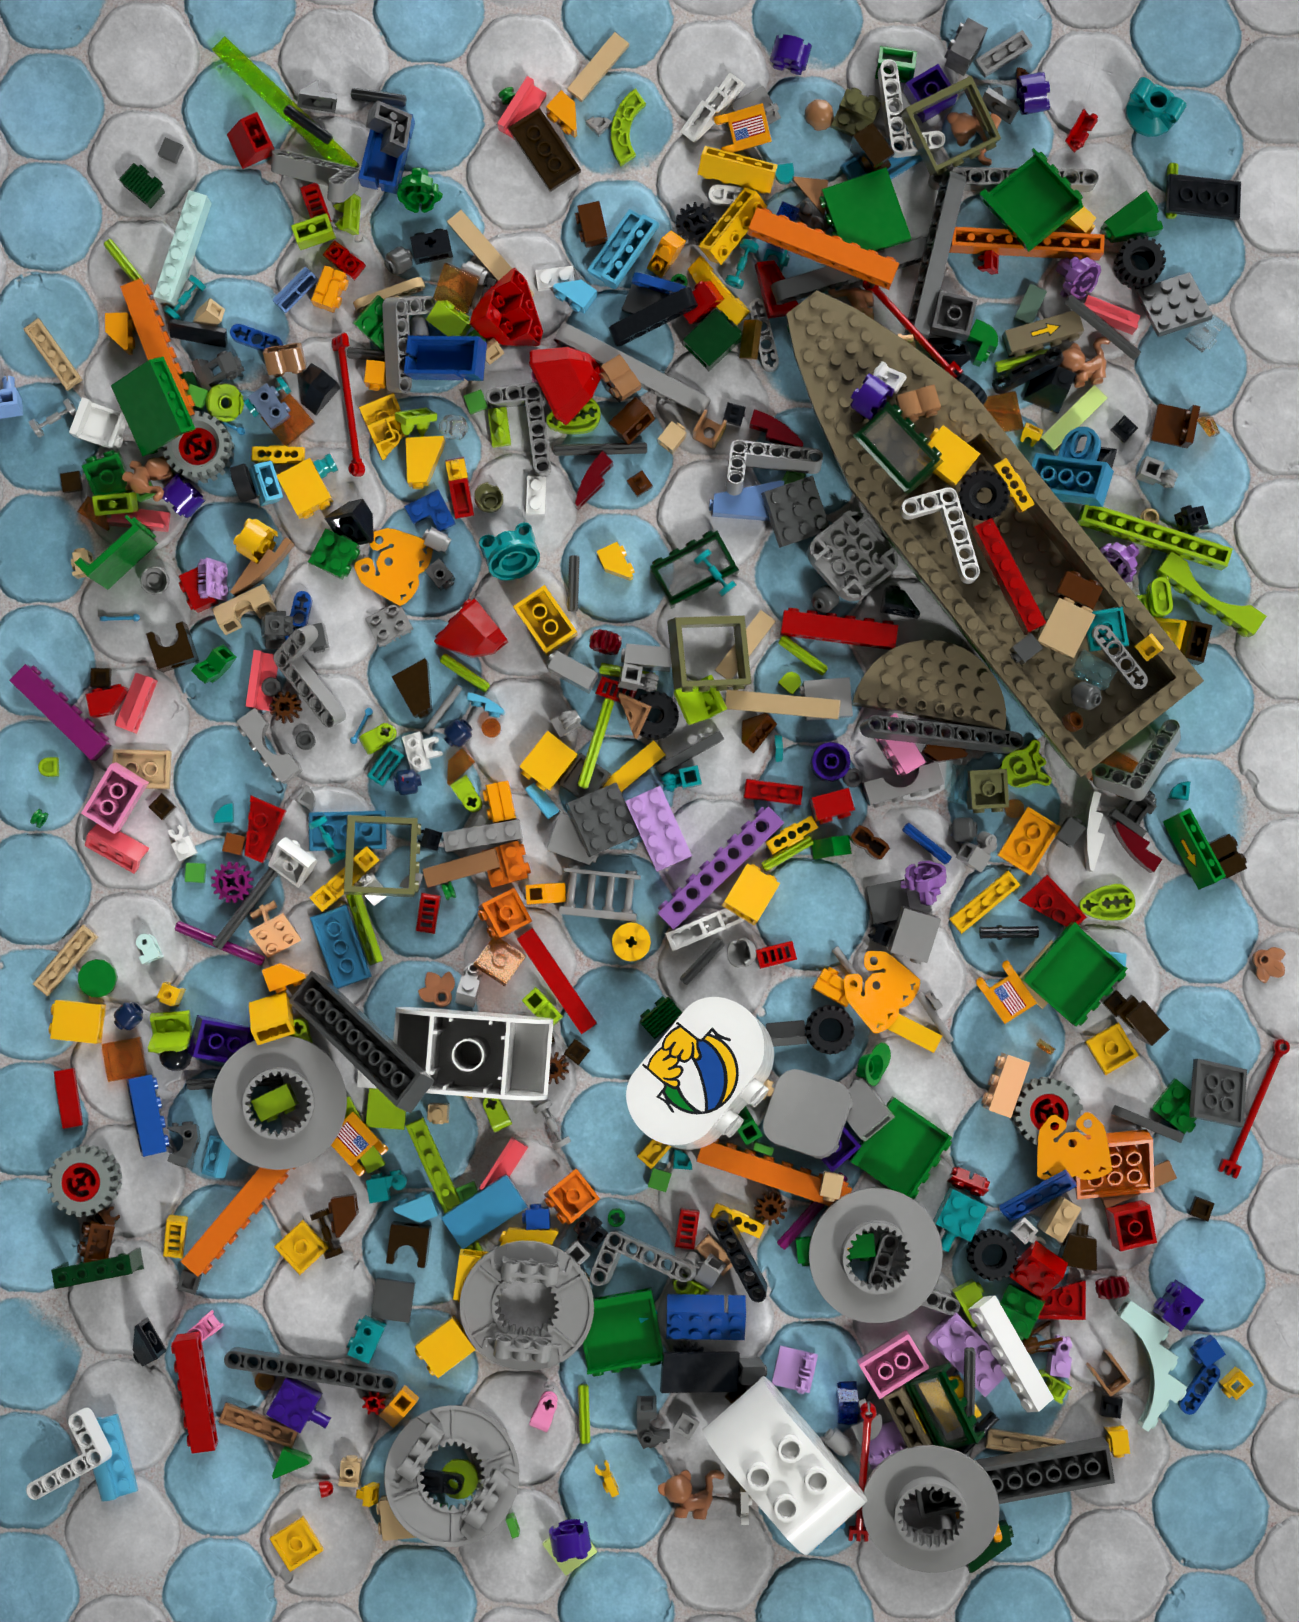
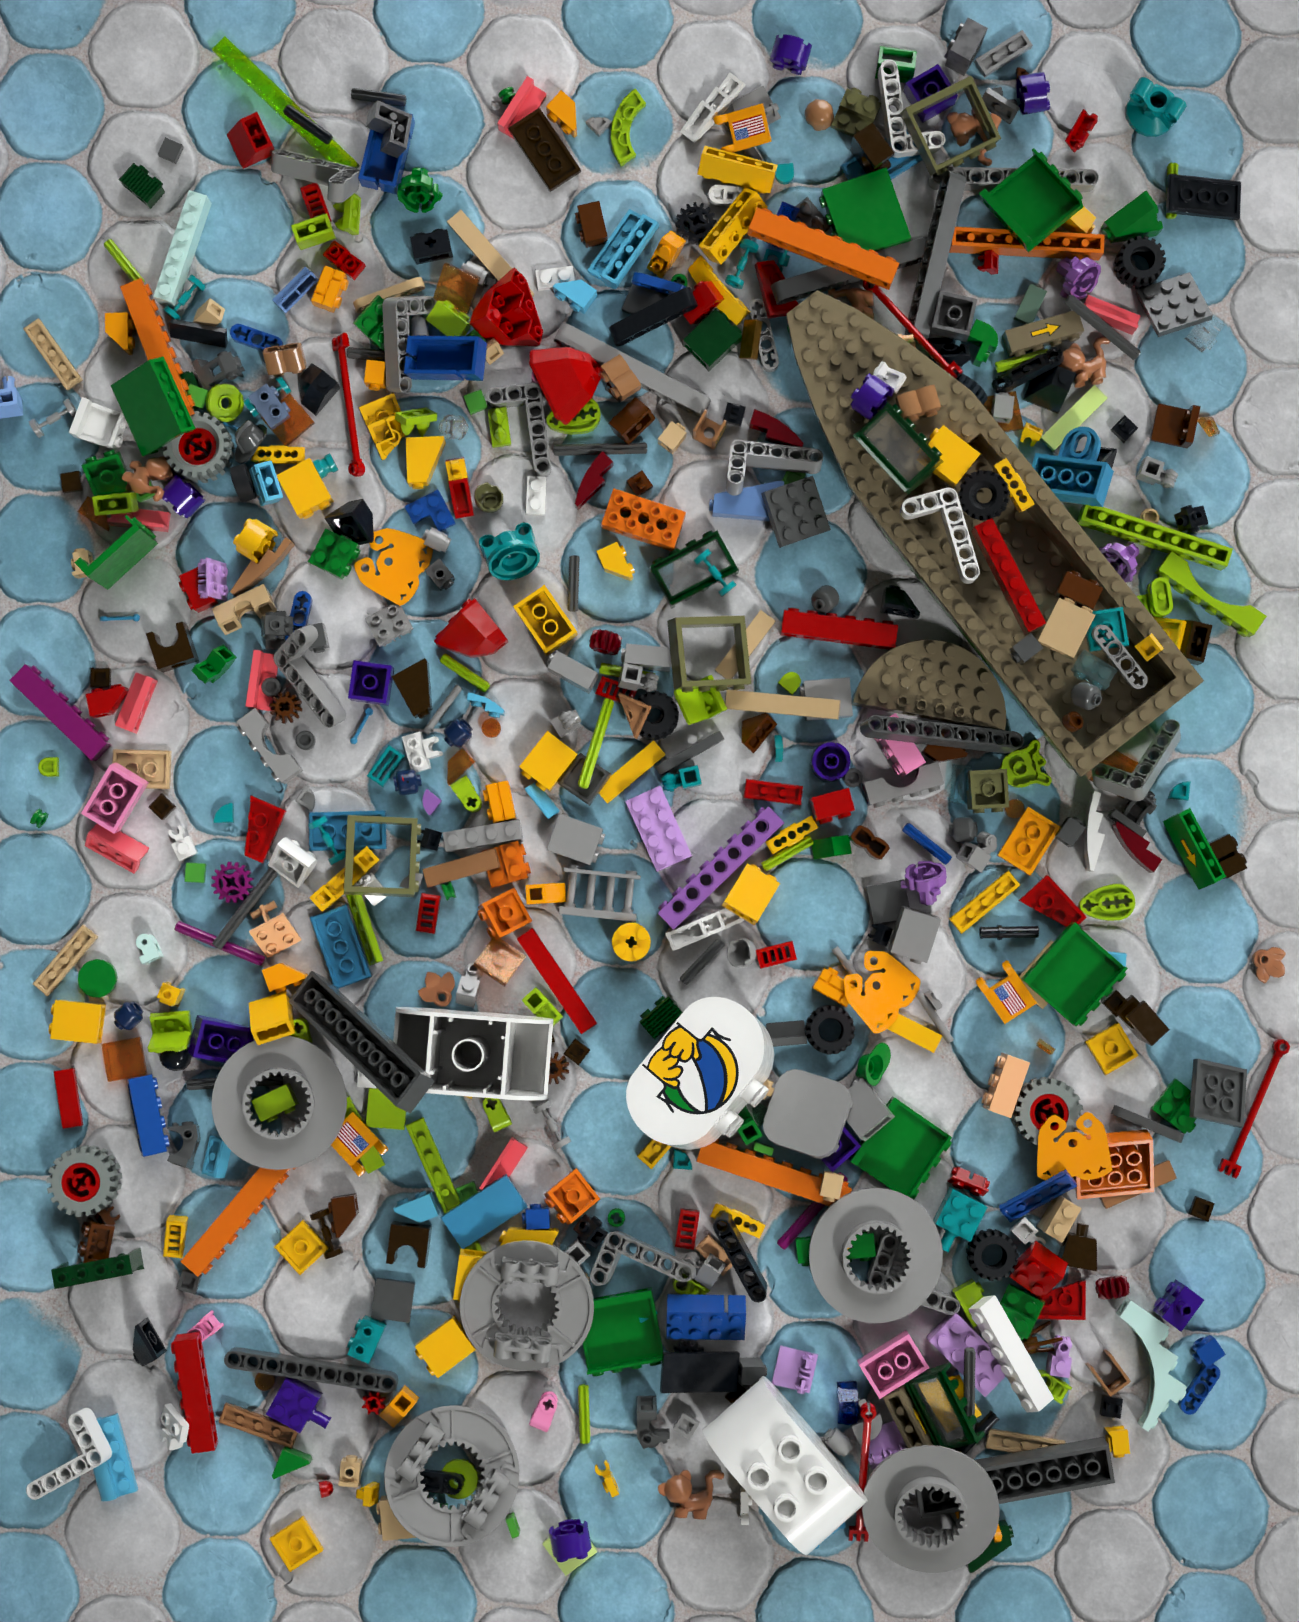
(154, 580): light grey hair -> none
(175, 1427): none -> white plate
(234, 844): dark orange tile -> none
(248, 439): none -> dark grey piece
(313, 99): dark grey slope -> none
(371, 683): none -> dark purple brick
(375, 740): lime piece -> none
(379, 1186): teal brick -> none
(398, 260): dark grey head -> none
(430, 802): none -> medium lavender tile
(438, 1113): tan brick -> none
(598, 67): tan tile -> none
(602, 819): dark grey plate -> none
(641, 507): none -> orange brick
(659, 1179): bright green tile -> none
(759, 1113): none -> clear green tile
(764, 1212): reddish brown gear -> none
(803, 655): lime axle -> none
(812, 189): medium nougat tile -> none
(852, 556): light grey tile -> none
(1002, 407): none -> light grey brick
(1131, 1225): red brick -> none
(1229, 1379): yellow window -> none

